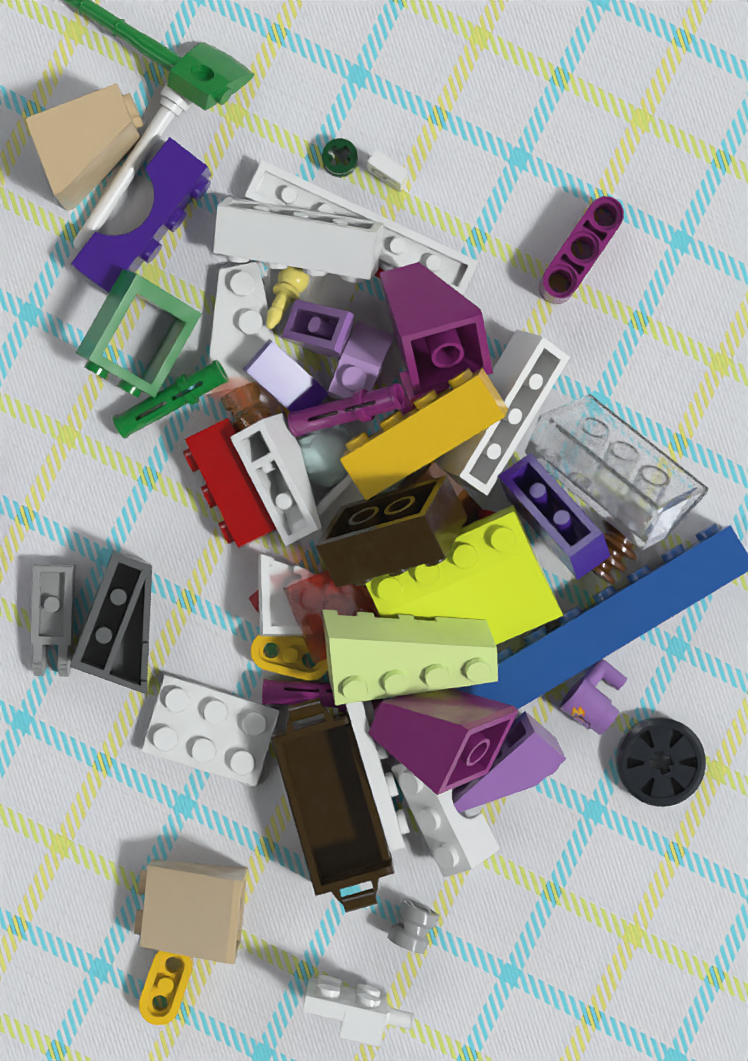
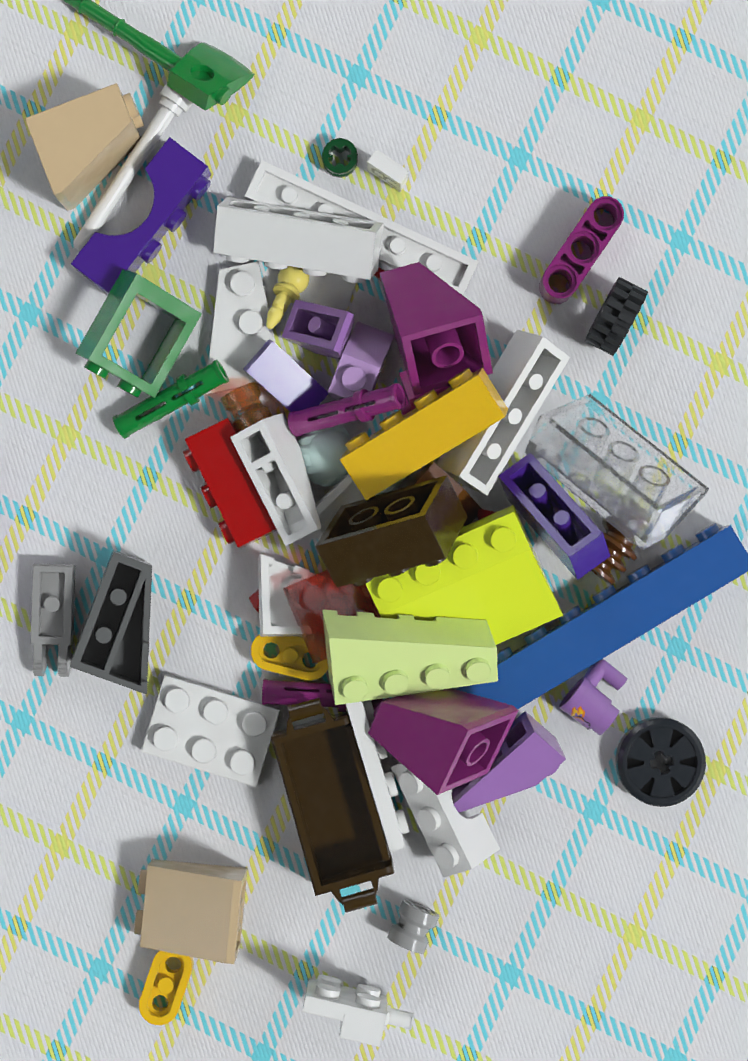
(616, 316): none -> black tyre

